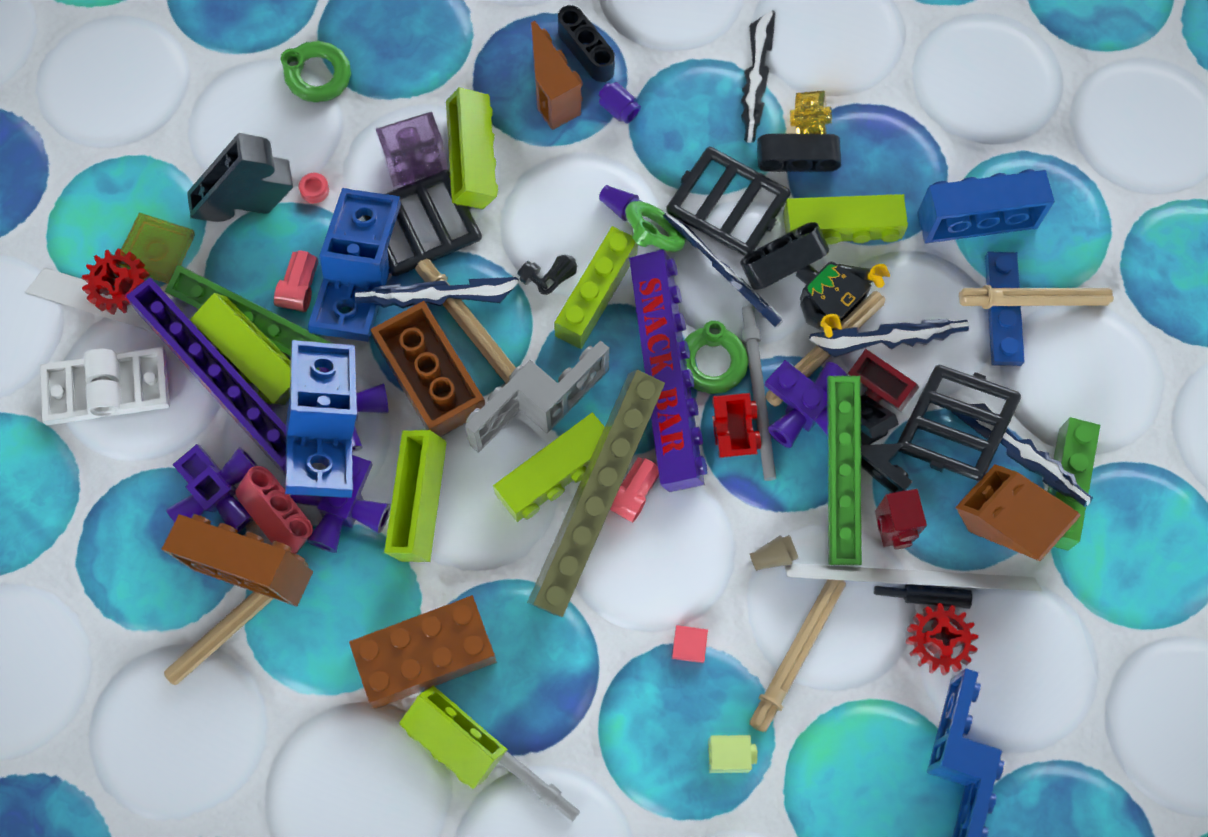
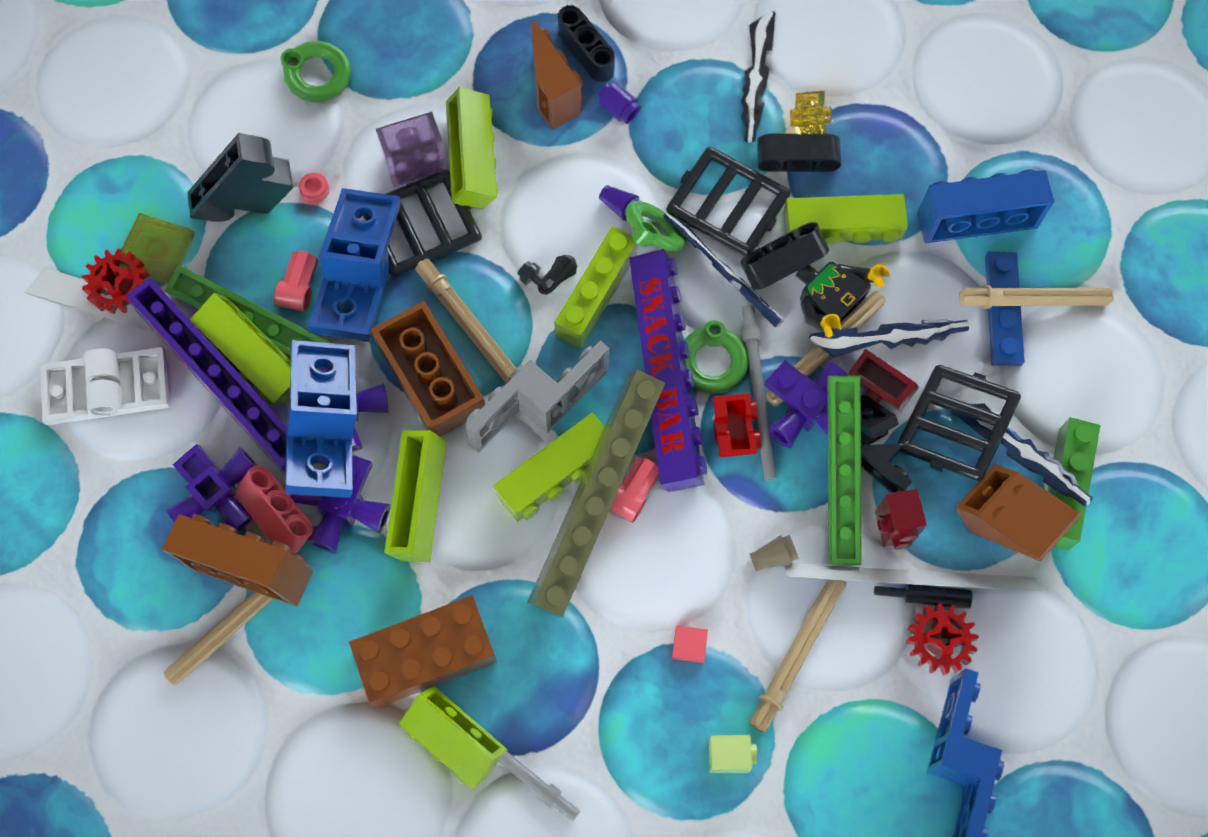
(437, 292): dark blue sword -> none

